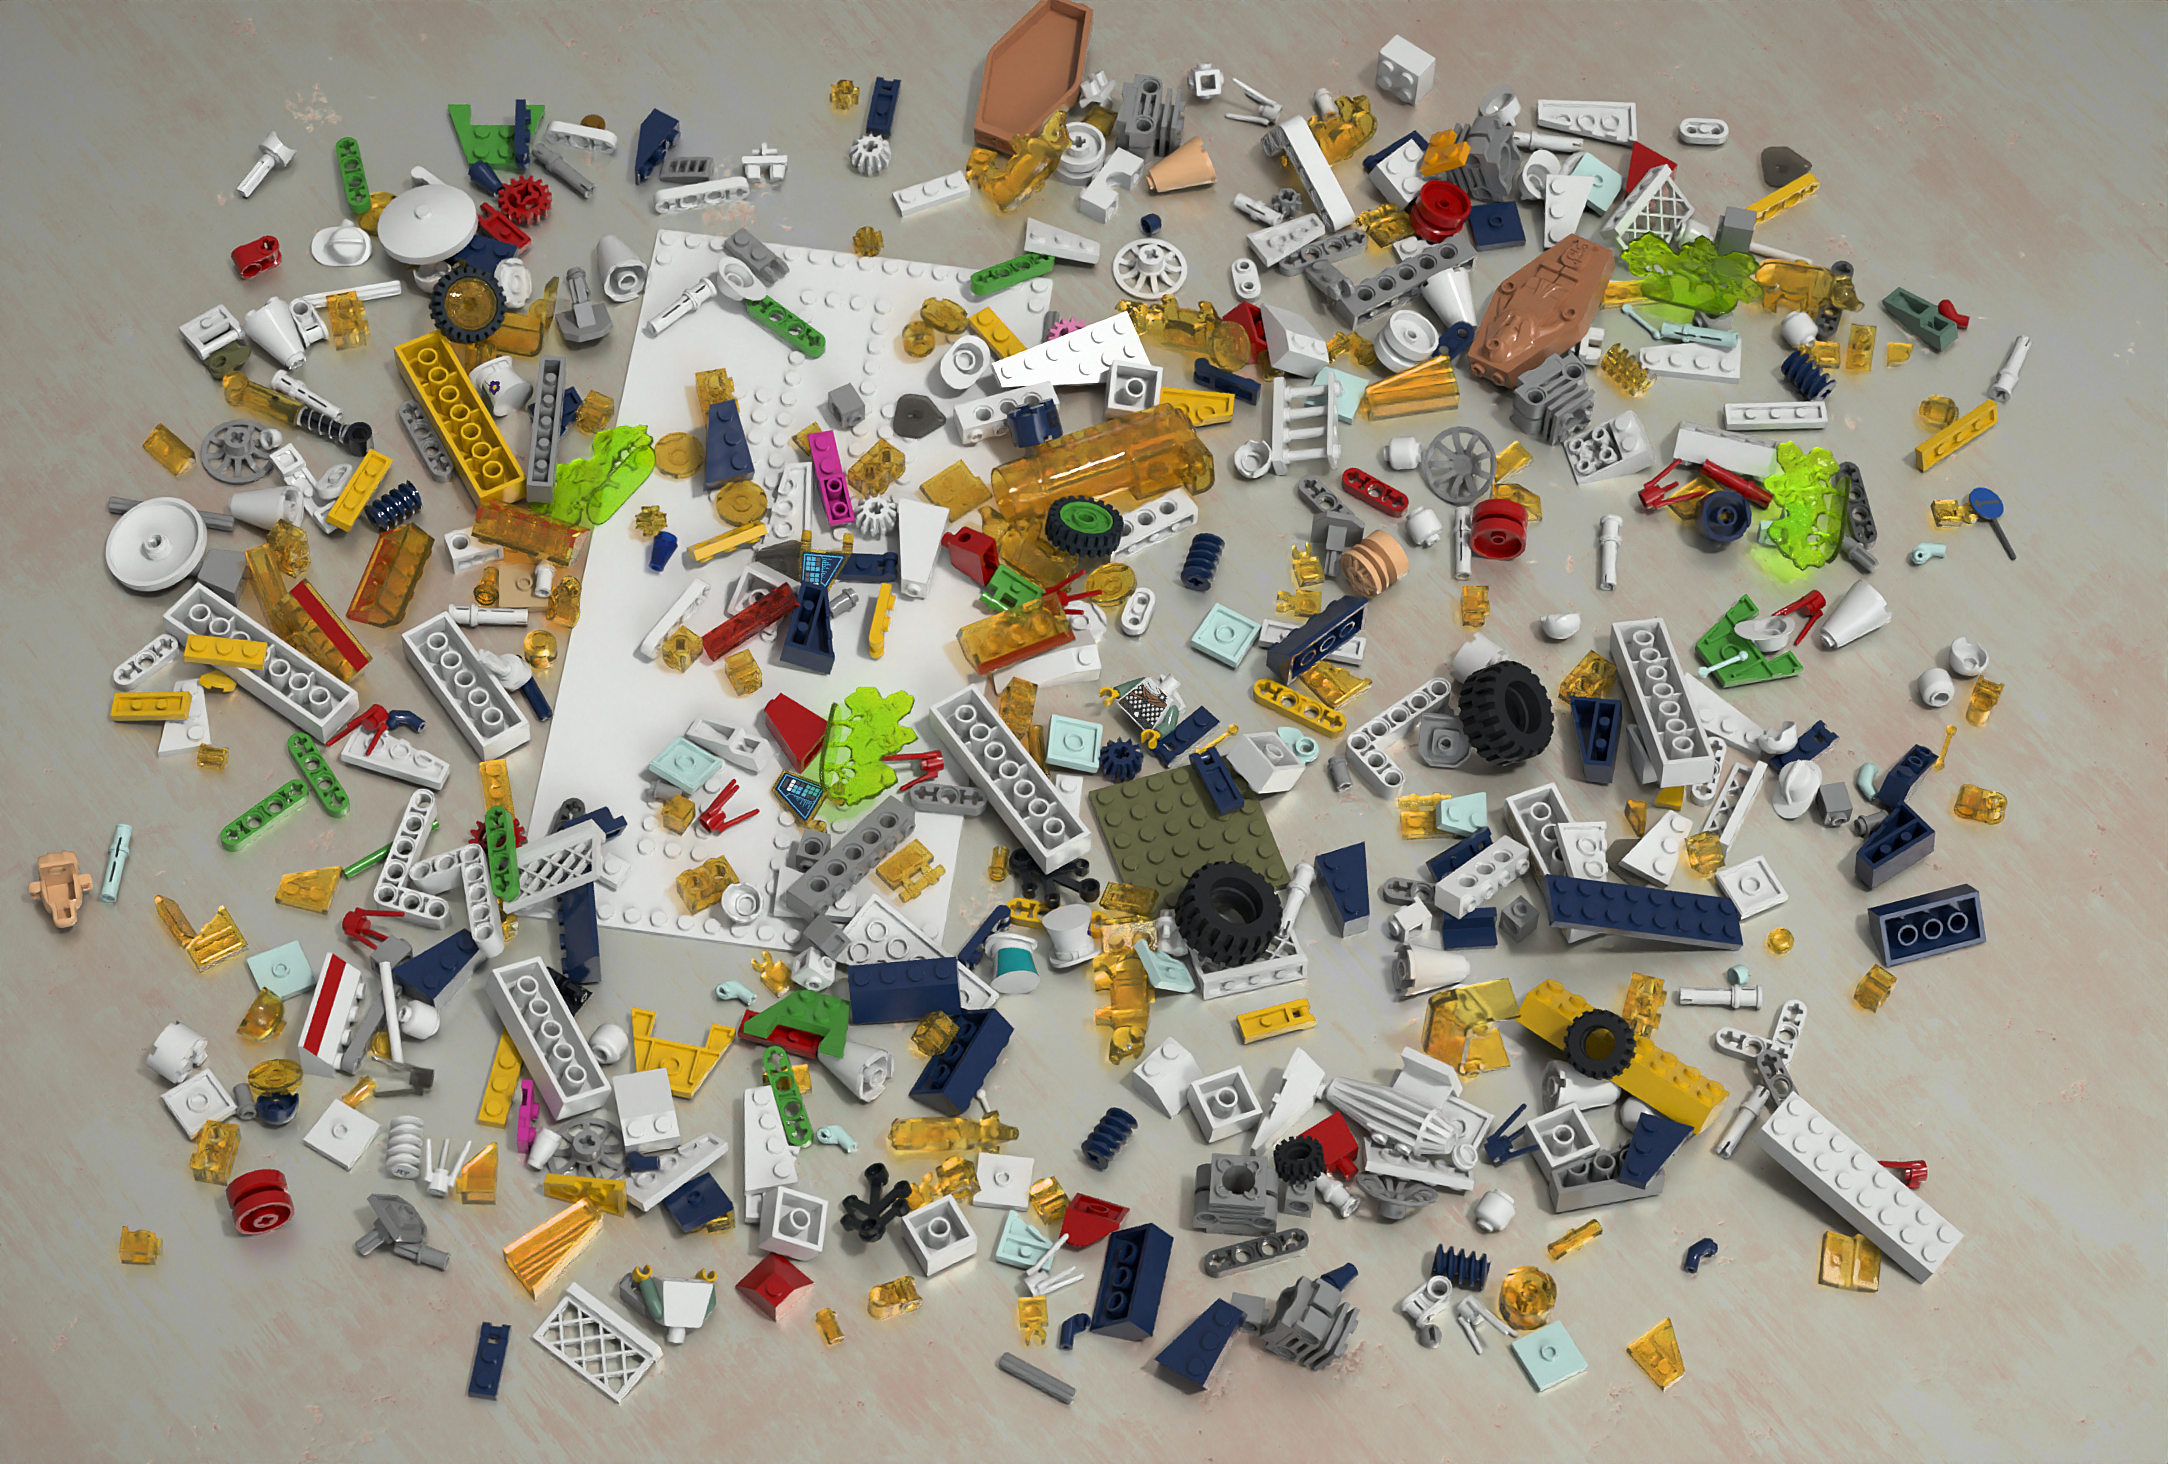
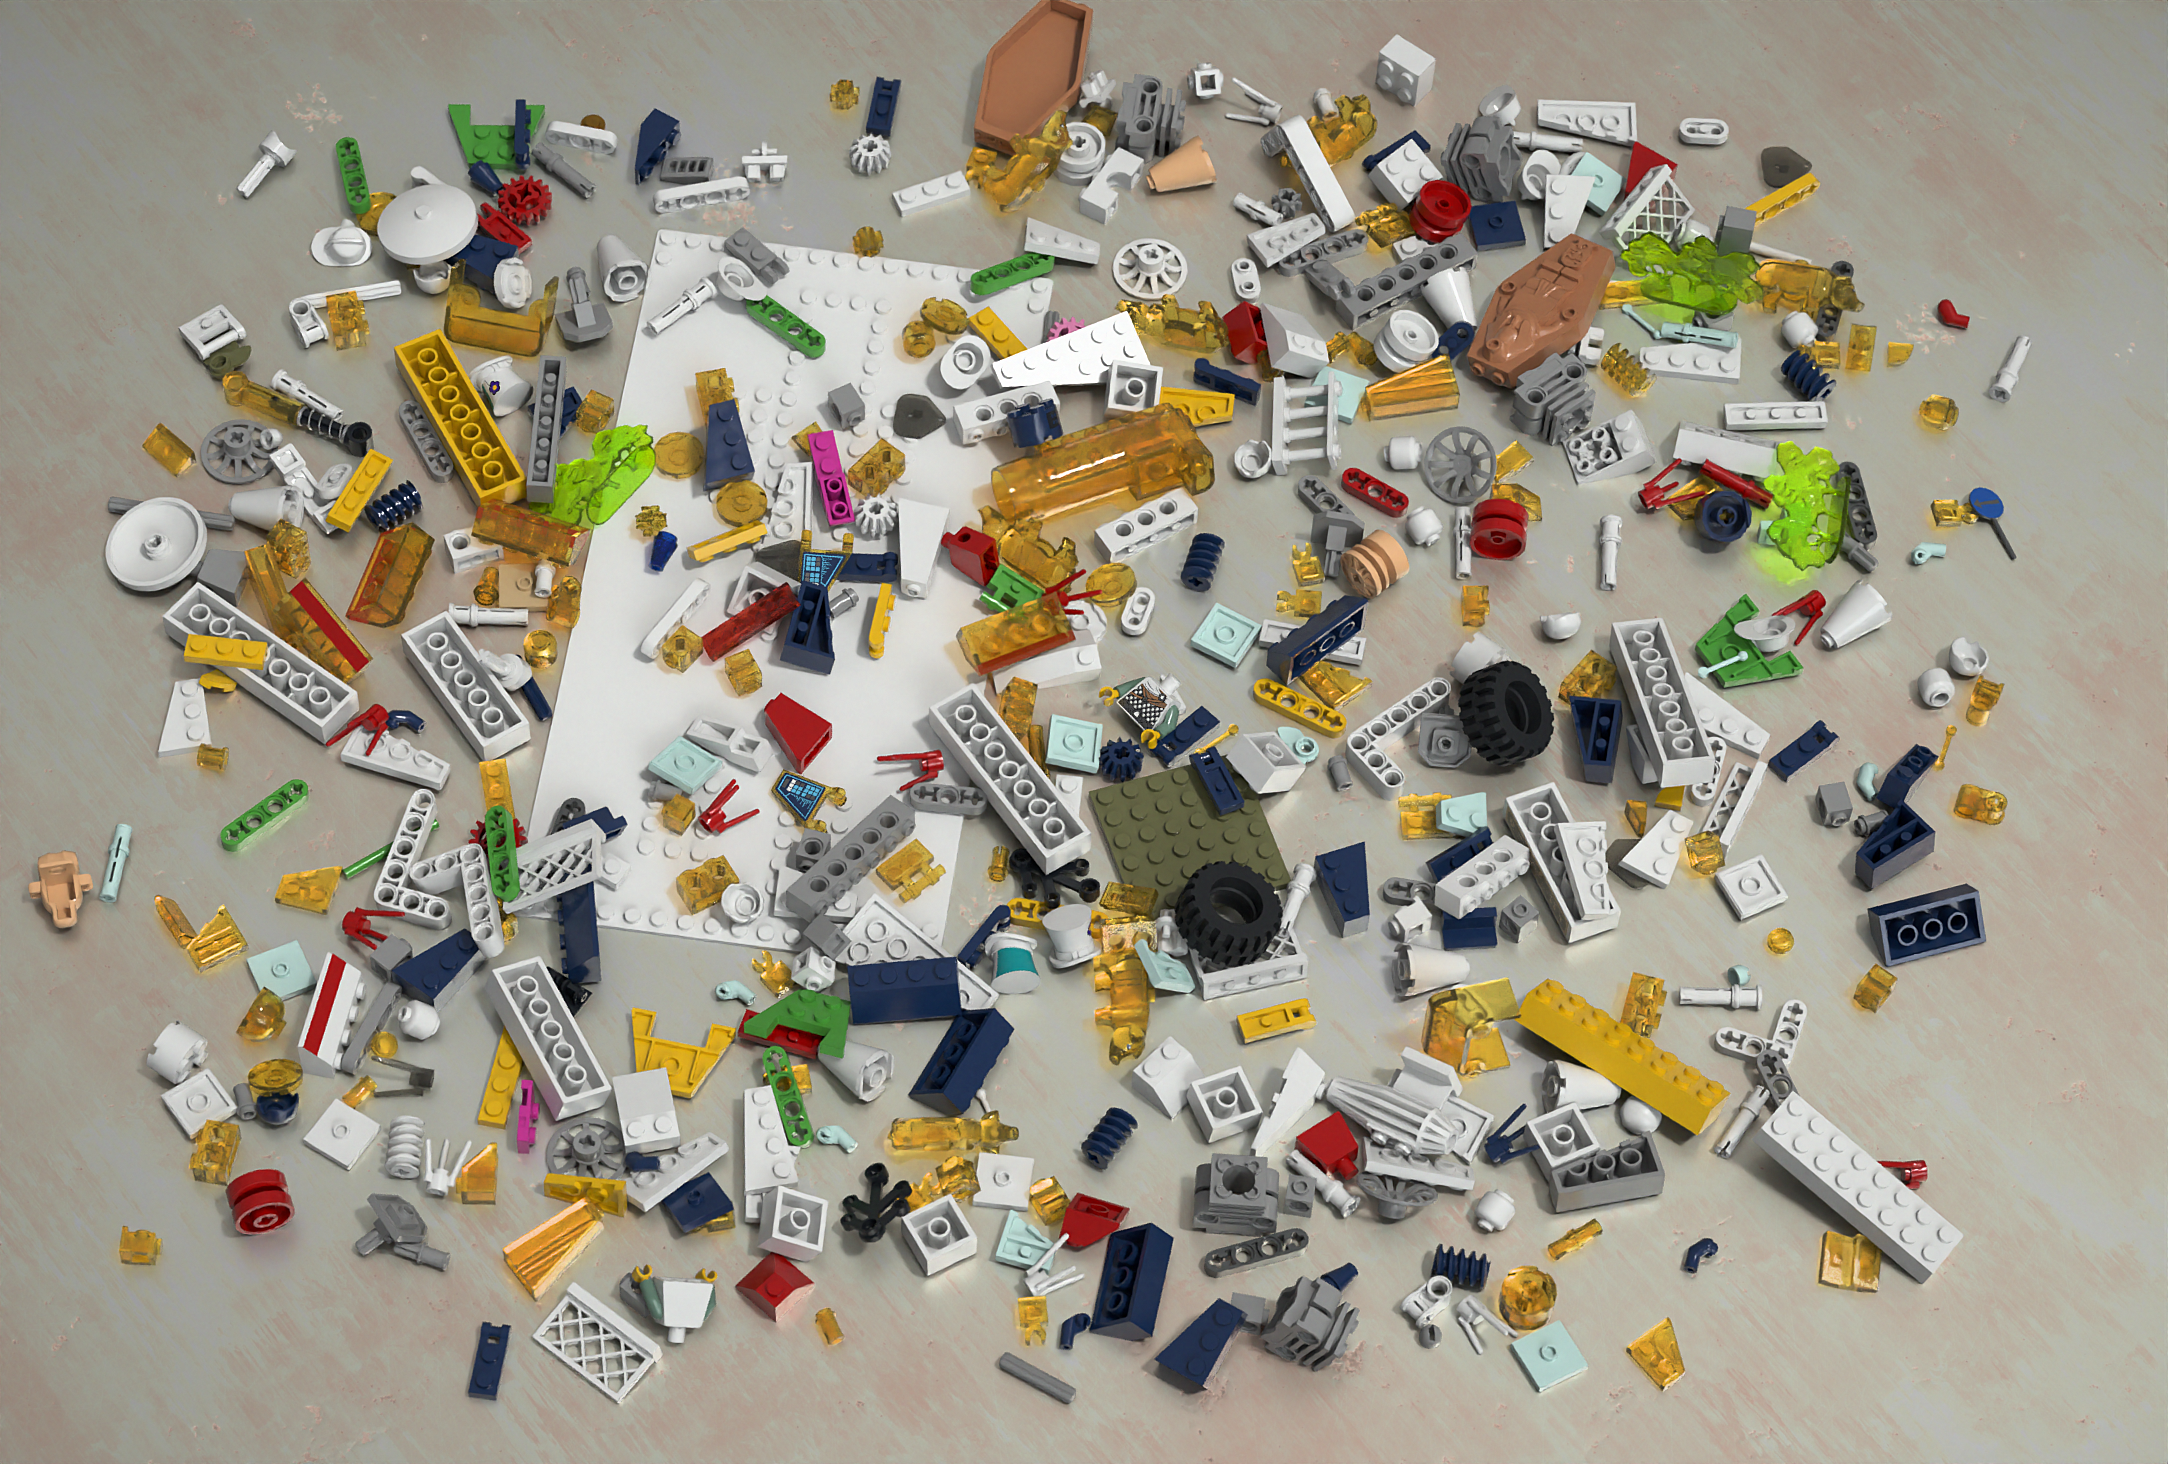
(140, 673): white beam -> none
(151, 706): yellow plate -> none
(255, 258): red piece -> none
(276, 332): white cone -> none
(320, 774): bright green beam -> none
(391, 1012): white bar -> none
(449, 308): wheel -> none
(478, 354): clear yellow brick -> none
(543, 1147): white cone -> none
(608, 1043): white head -> none
(869, 742): clear neon green plant -> none
(899, 1298): clear yellow piece -> none
(934, 1033): clear yellow brick -> none
(956, 490): clear yellow slope -> none
(1084, 526): black wheel -> none
(1151, 223): dark blue hinge -> none
(1229, 346): clear yellow tile -> none
(1291, 1168): black tyre -> none
(1444, 154): light orange plate -> none
(1464, 1156): white plate -> none
(1616, 1061): black tyre -> none
(1641, 912): dark blue plate -> none
(1650, 1149): dark blue wing -> none
(1779, 741): white hair -> none
(1796, 788): white piece -> none
(1921, 318): sand green slope -> none
(1956, 435): yellow plate -> none

